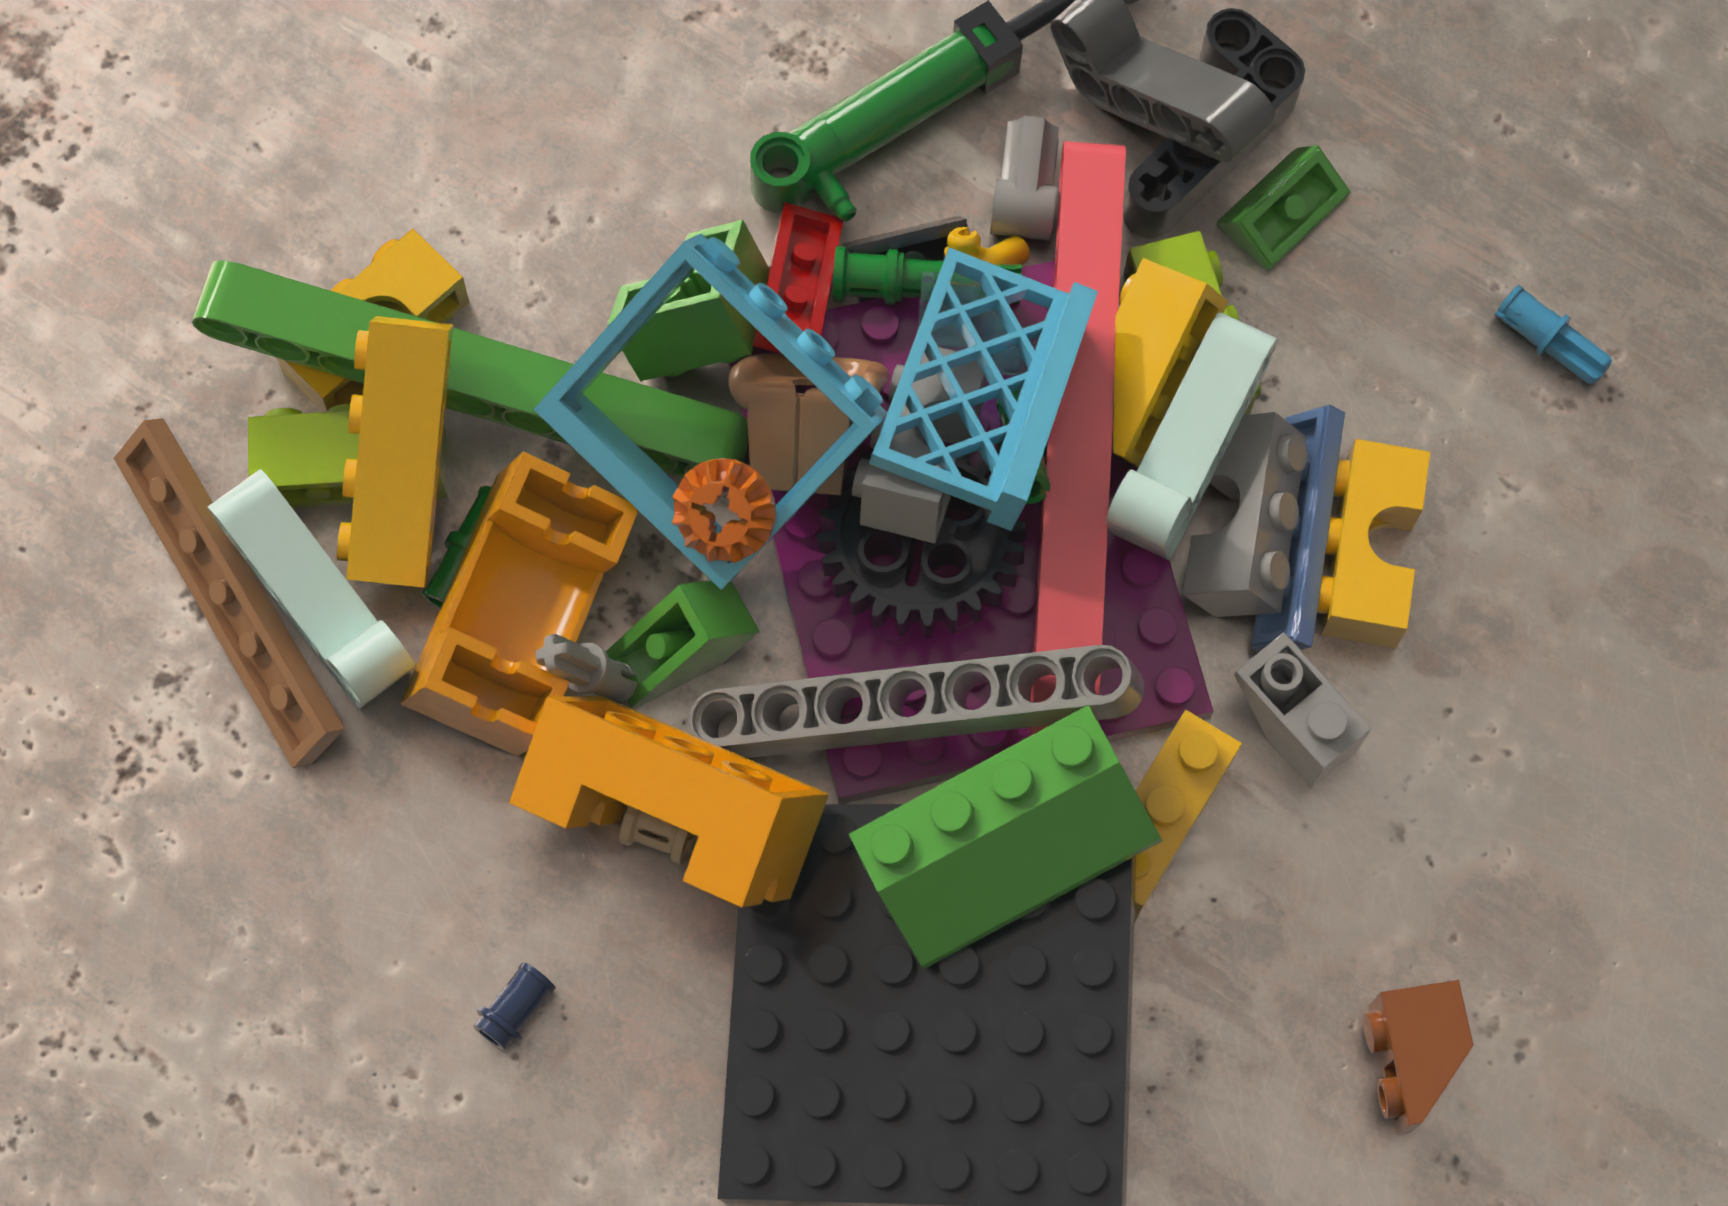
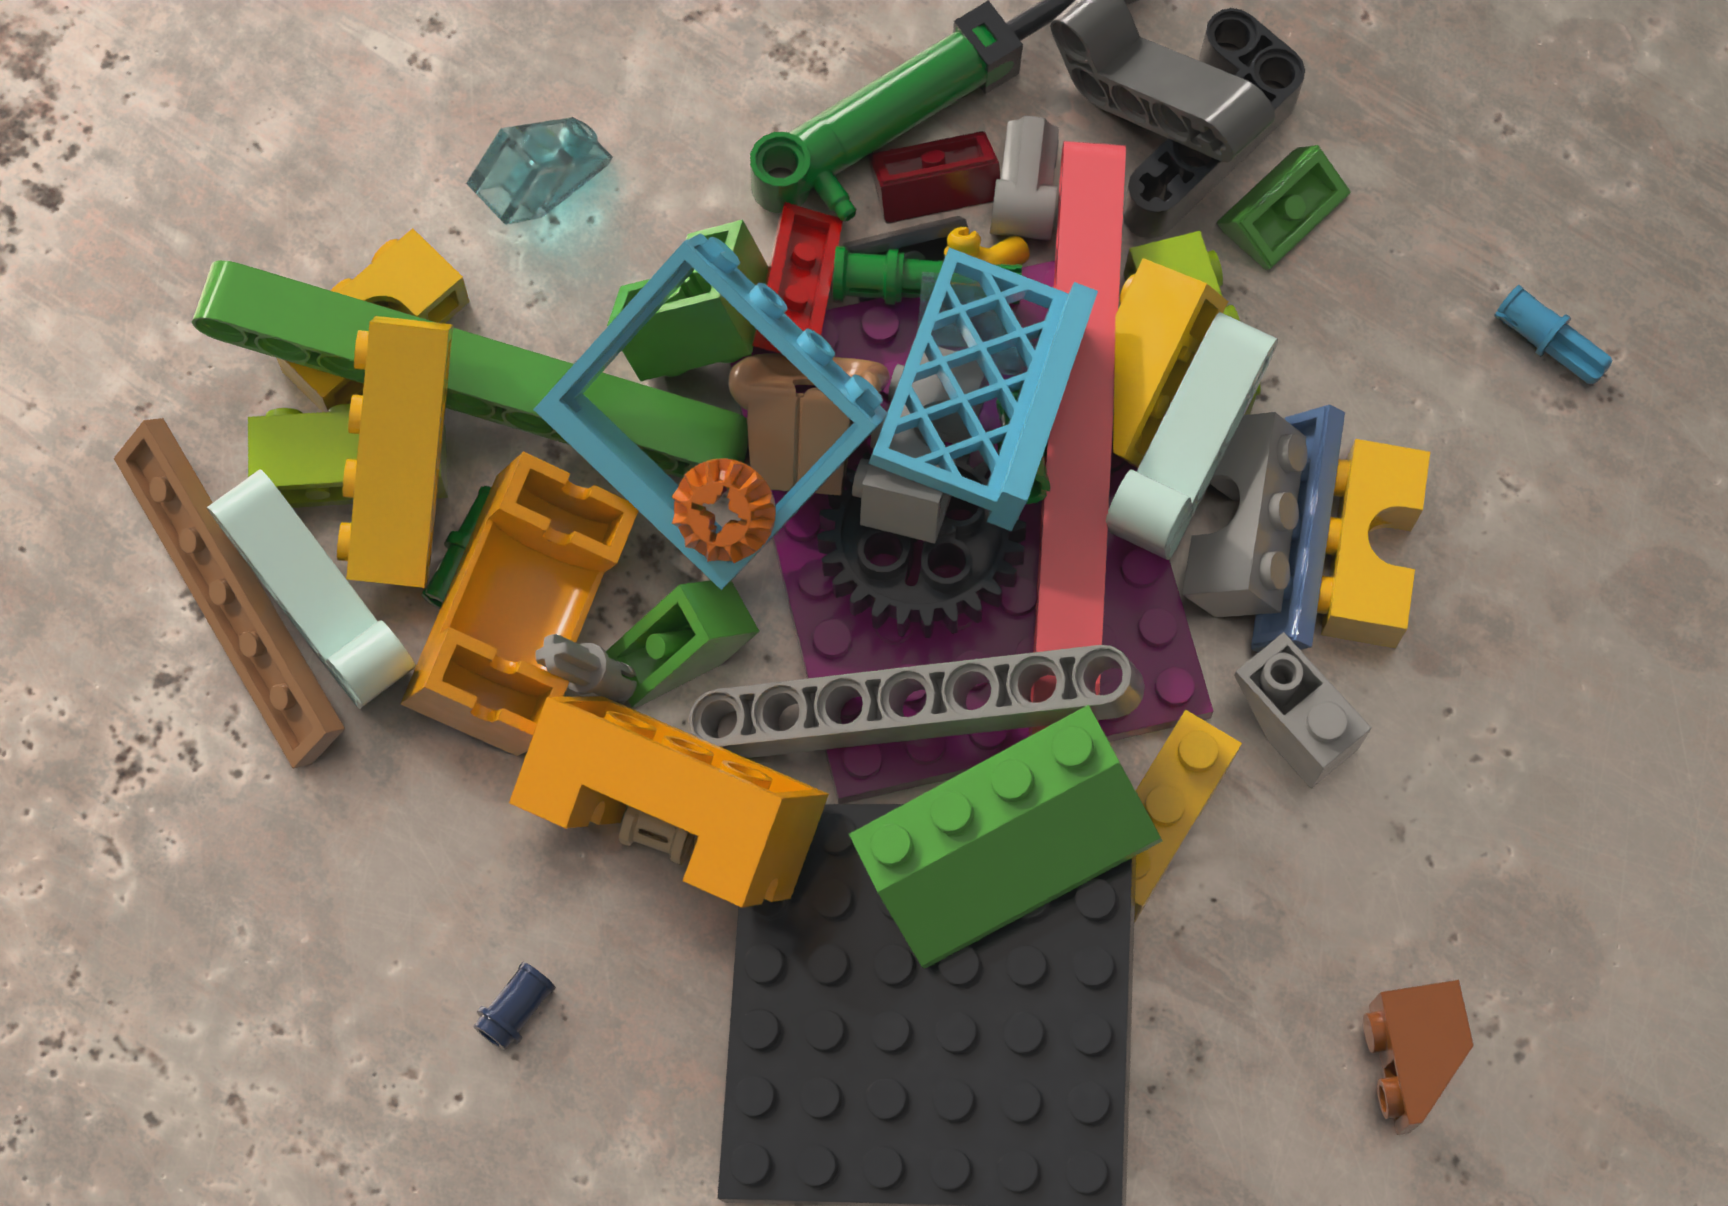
(537, 167): none -> clear light blue slope
(935, 176): none -> dark red slope

